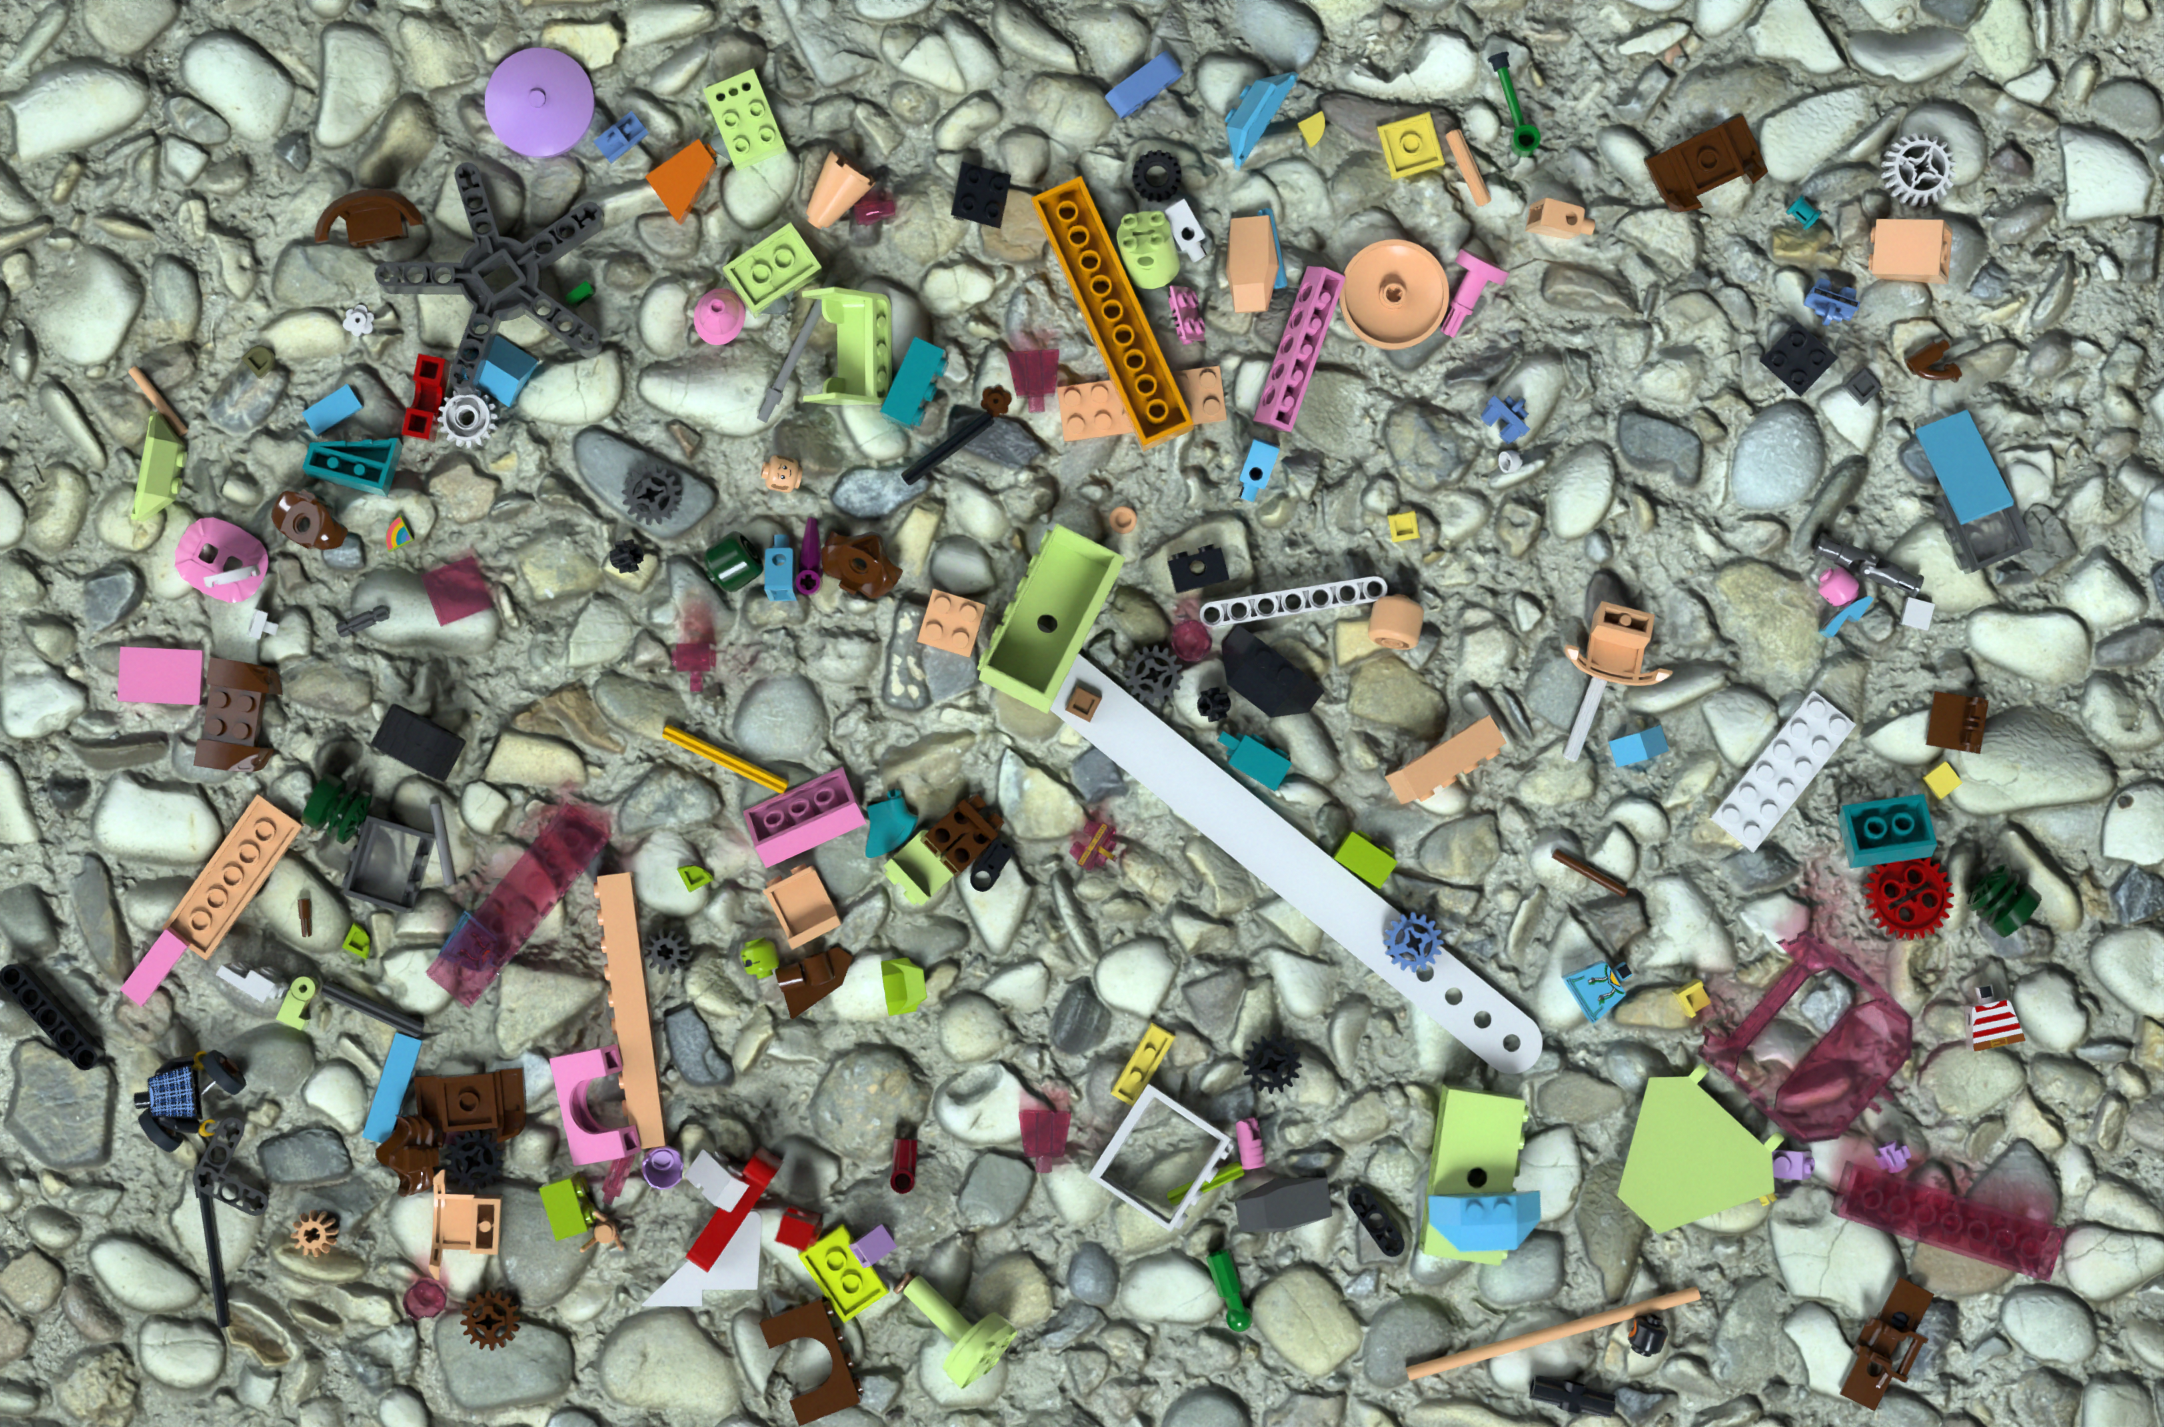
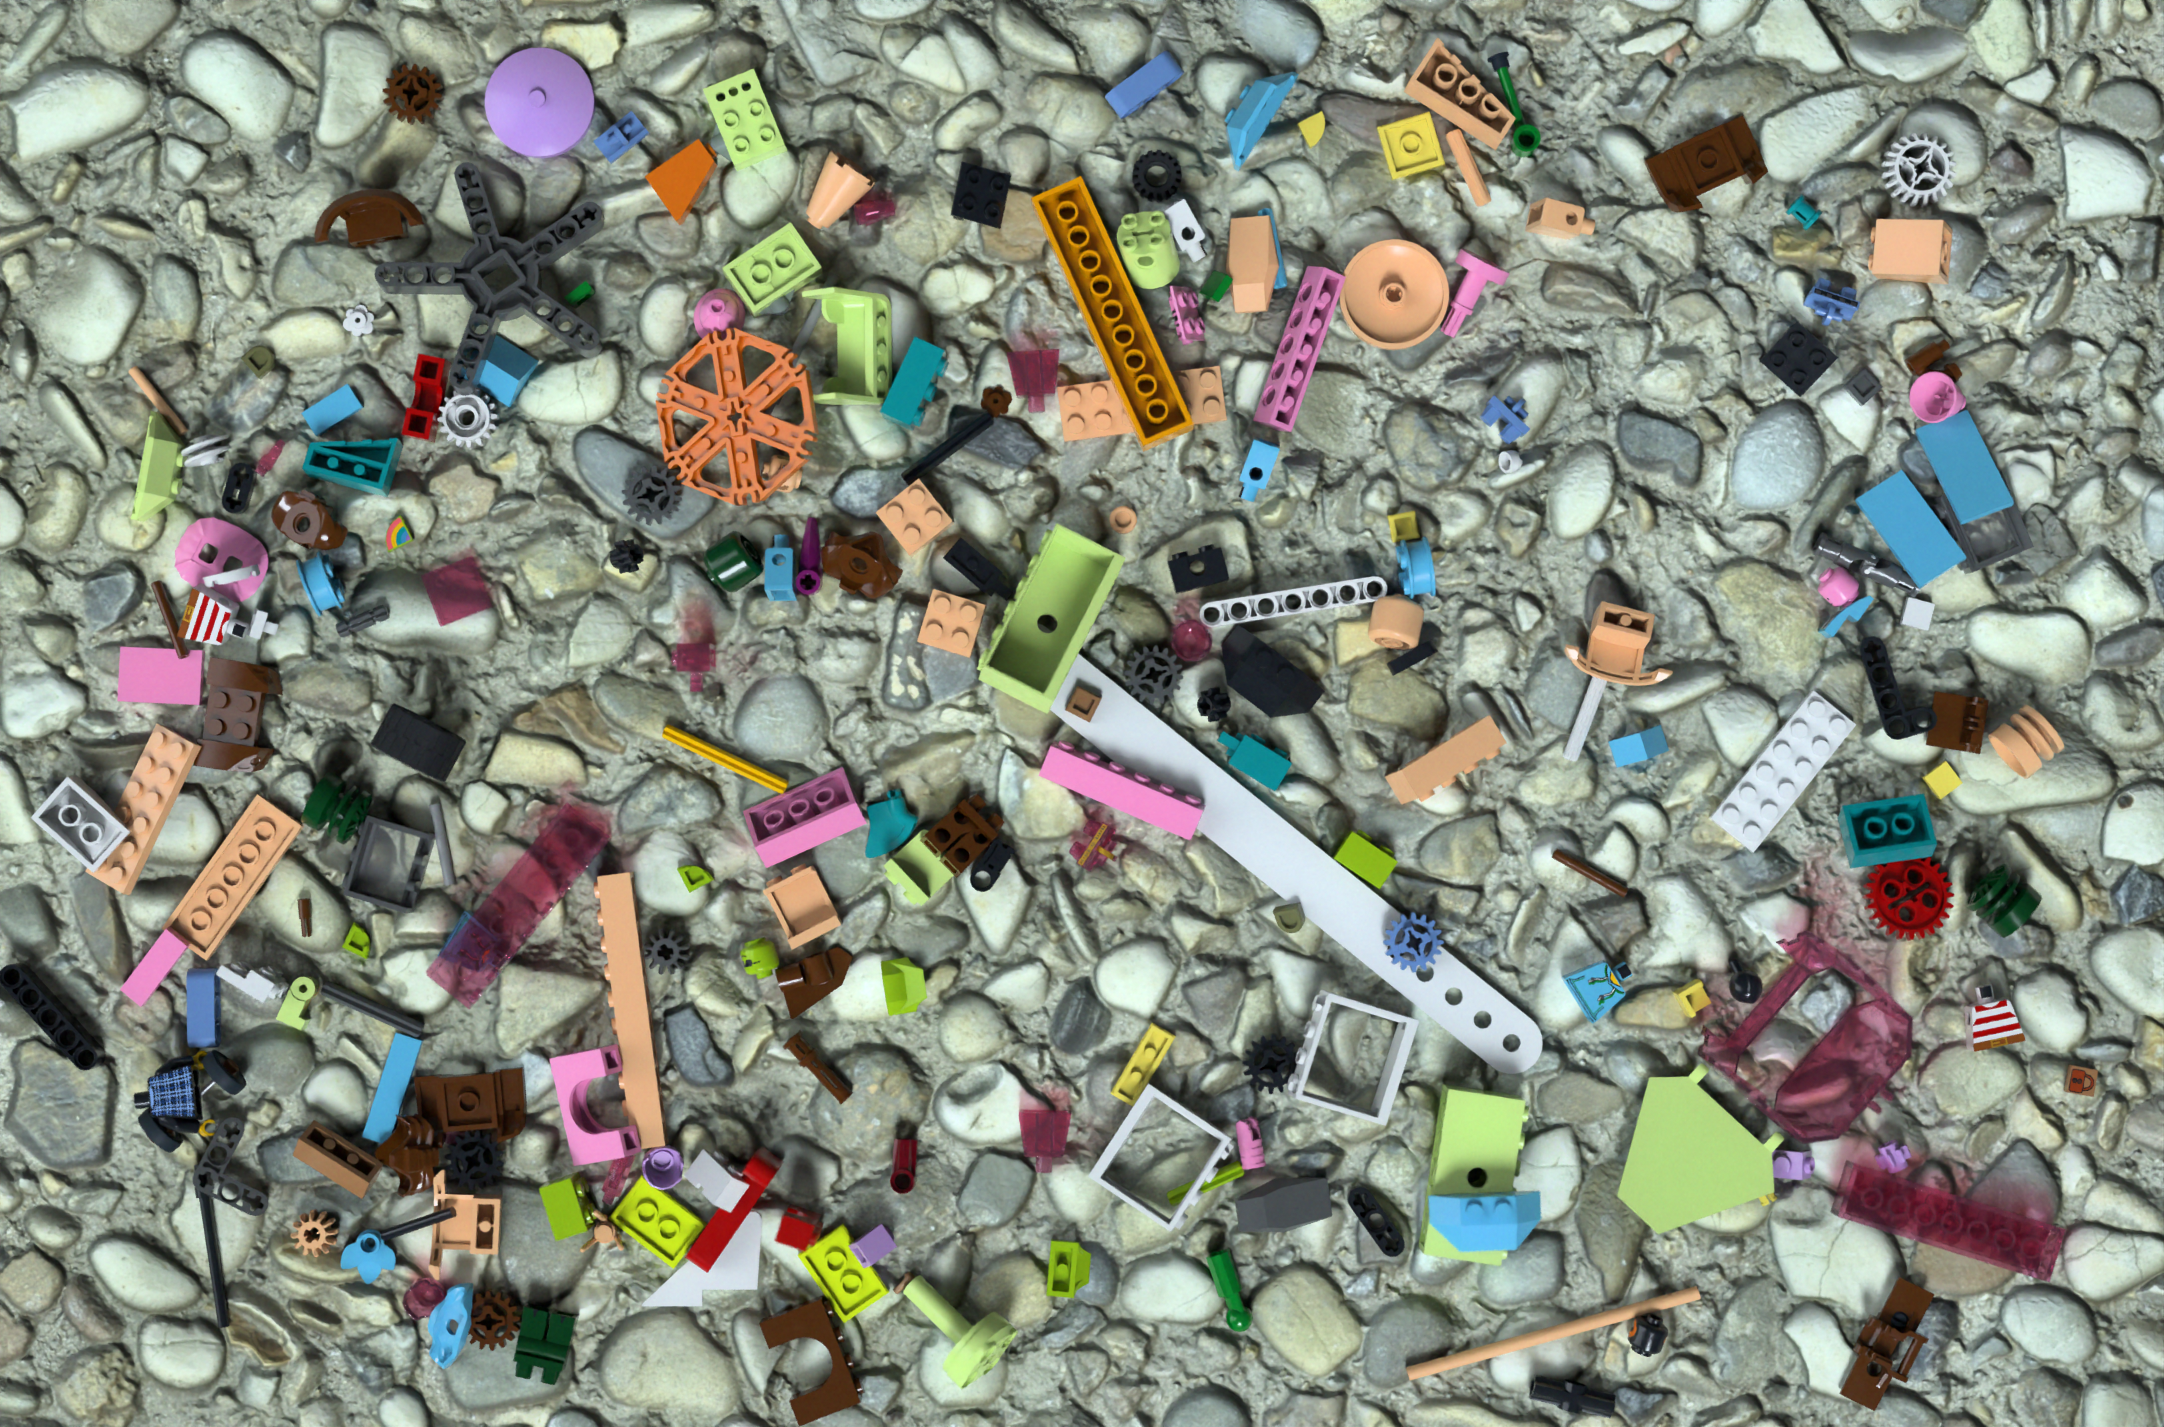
(81, 822): none -> white slope
(147, 805): none -> light nougat plate
(169, 619): none -> reddish brown piece
(203, 1008): none -> medium blue beam
(205, 450): none -> white piece
(211, 617): none -> torso
(232, 488): none -> black beam
(268, 461): none -> clear pink piece
(320, 584): none -> medium azure wheel
(338, 1159): none -> medium nougat brick
(368, 1259): none -> medium azure plate
(418, 1223): none -> black bar
(424, 96): none -> reddish brown gear
(455, 1306): none -> medium azure piece
(541, 1351): none -> dark green hips
(658, 1222): none -> neon yellow tile
(719, 409): none -> orange plate
(842, 1092): none -> reddish brown pin
(915, 517): none -> light nougat brick
(977, 569): none -> black hinge
(1067, 1268): none -> lime slope
(1122, 790): none -> bright pink brick
(1216, 286): none -> green tile
(1290, 917): none -> olive tile
(1392, 1070): none -> white window
(1412, 657): none -> black beam
(1417, 568): none -> medium azure wheel
(1458, 96): none -> light nougat wedge
(1744, 984): none -> black piece
(1890, 686): none -> black beam
(1910, 529): none -> medium azure tile
(1935, 397): none -> bright pink hat
(2029, 737): none -> light nougat wheel
(2081, 1080): none -> tile

